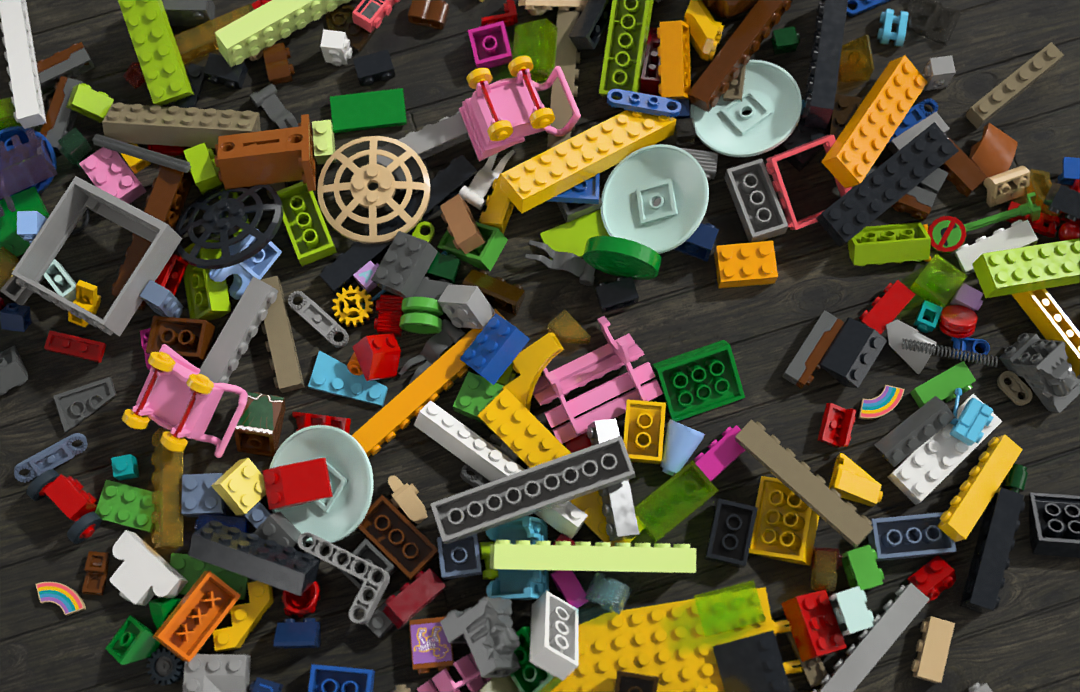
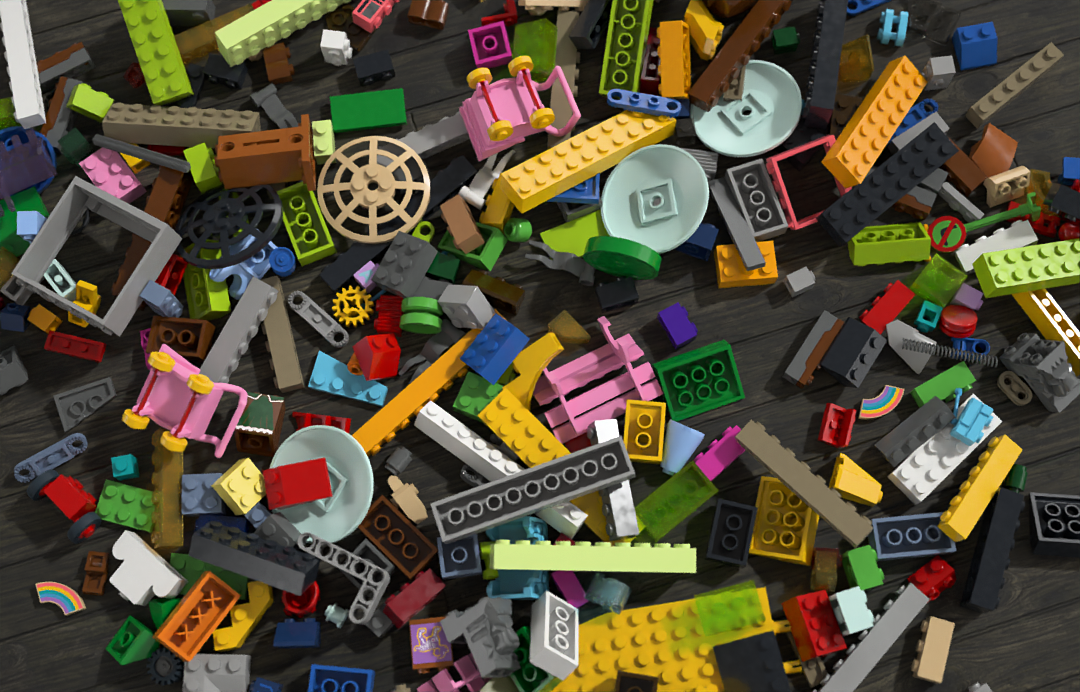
(44, 319): none -> light orange brick
(282, 261): none -> blue hose
(336, 615): none -> light aqua brick
(398, 461): none -> dark grey brick
(518, 230): none -> bright green head
(677, 325): none -> dark purple brick
(736, 224): none -> tile
(799, 281): none -> light grey brick
(960, 203): none -> light grey hinge
(975, 45): none -> blue slope

